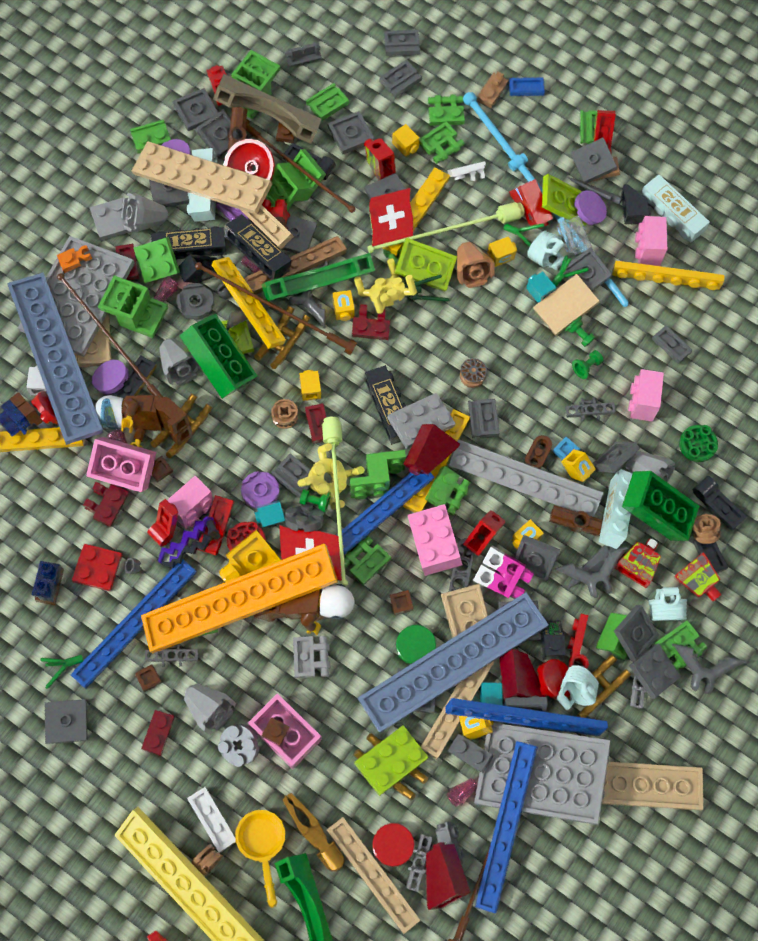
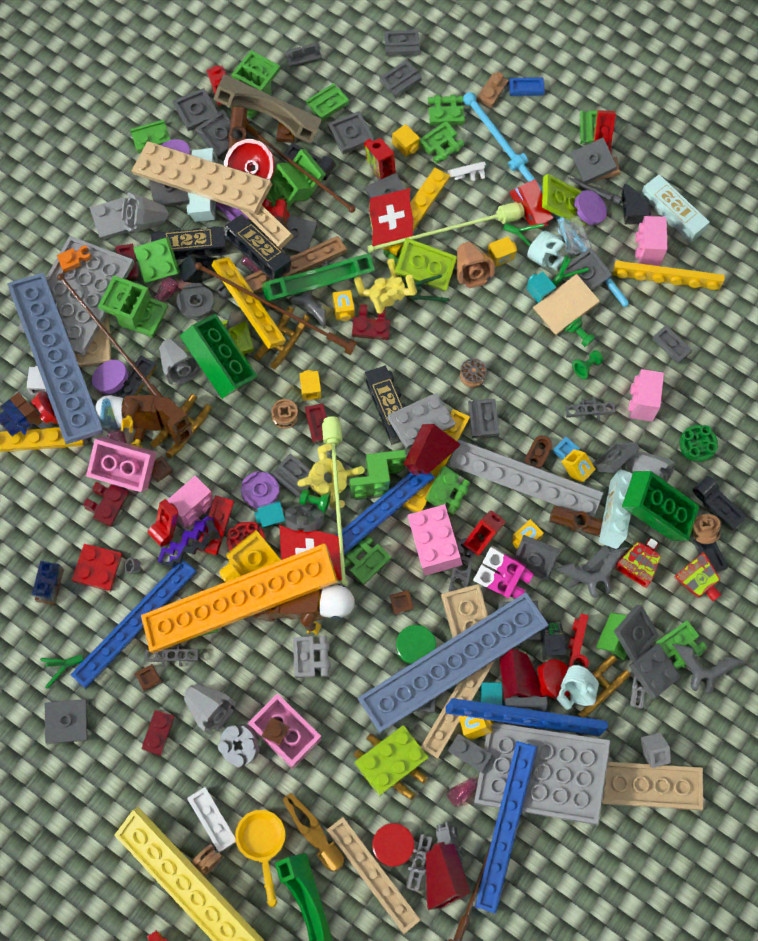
(656, 750): none -> light grey brick
(664, 611): light aqua piece -> none

